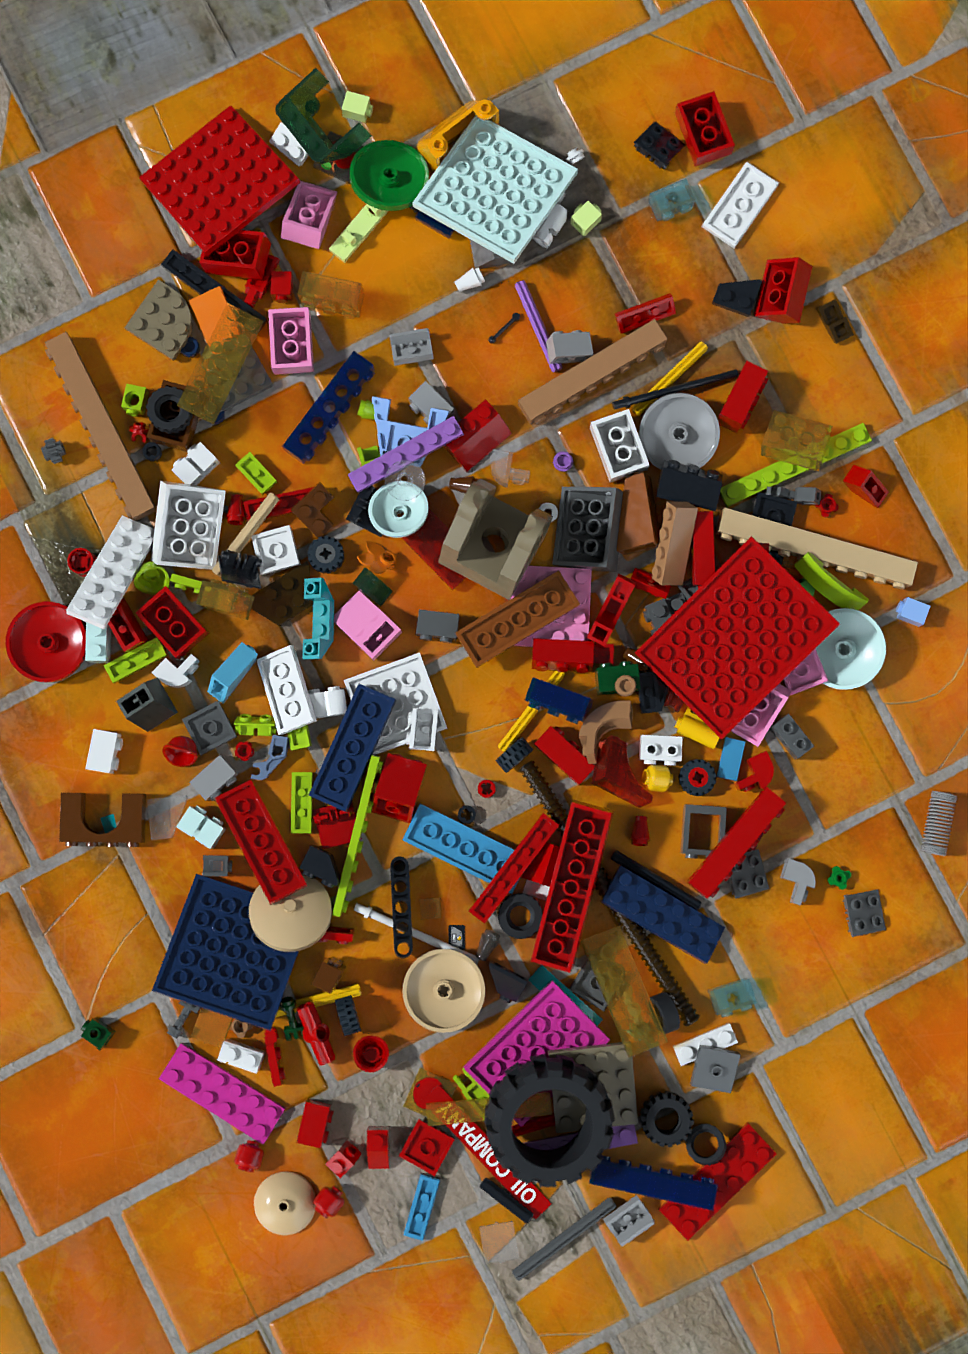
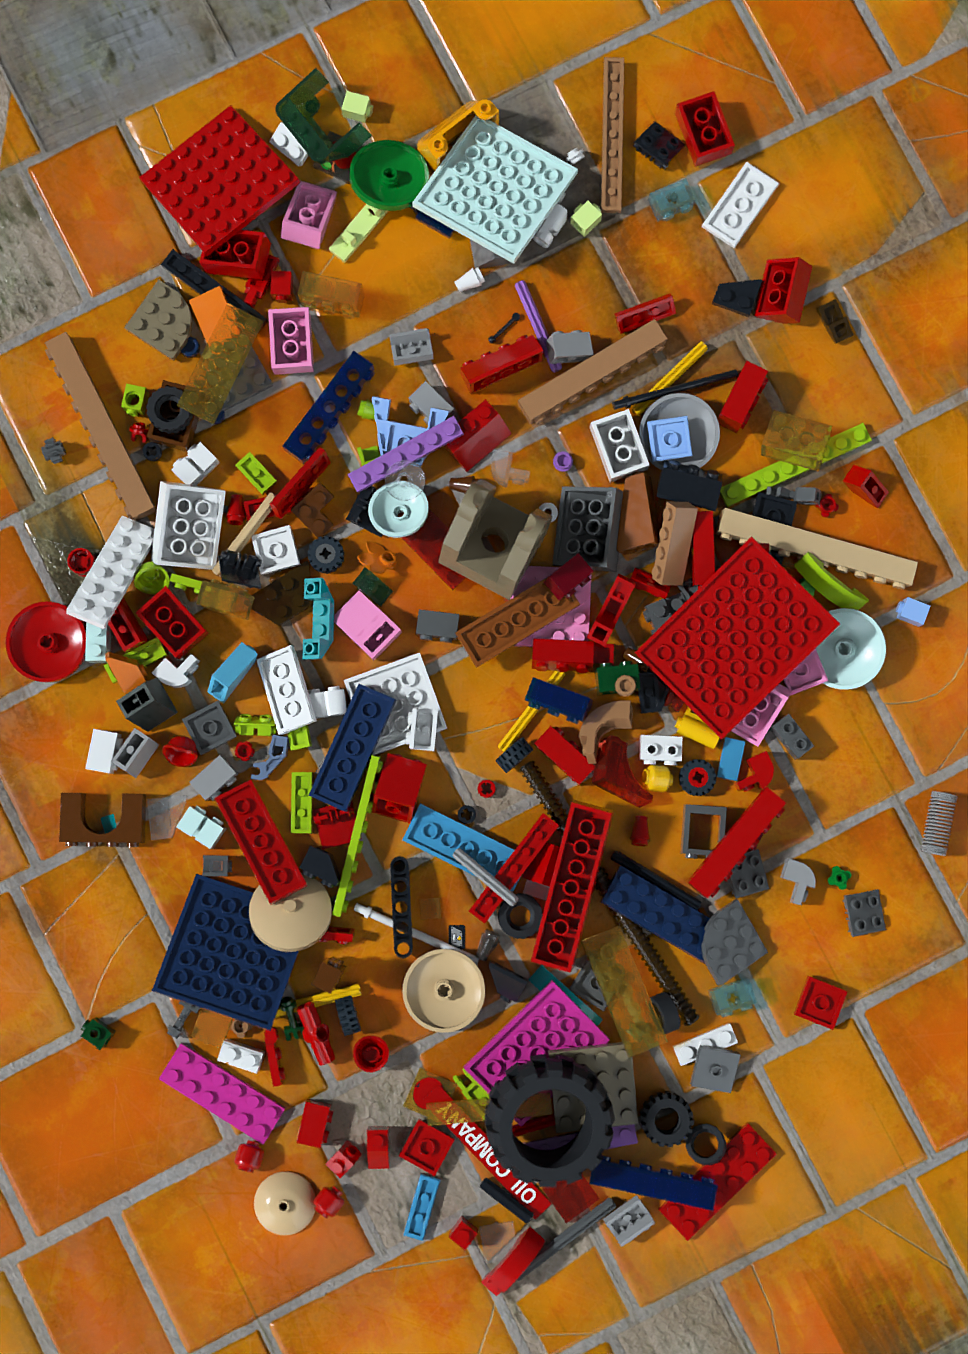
(127, 671): none -> orange slope
(135, 753): none -> light grey brick
(300, 483): none -> red plate
(463, 1233): none -> red brick
(485, 877): none -> light grey axle
(502, 363): none -> red slope
(514, 1262): none -> red arch
(568, 577): none -> dark red brick
(571, 1198): none -> clear red tile
(612, 135): none -> medium nougat plate
(669, 438): none -> light blue tile
(730, 943): none -> dark grey plate
(820, 1002): none -> red plate

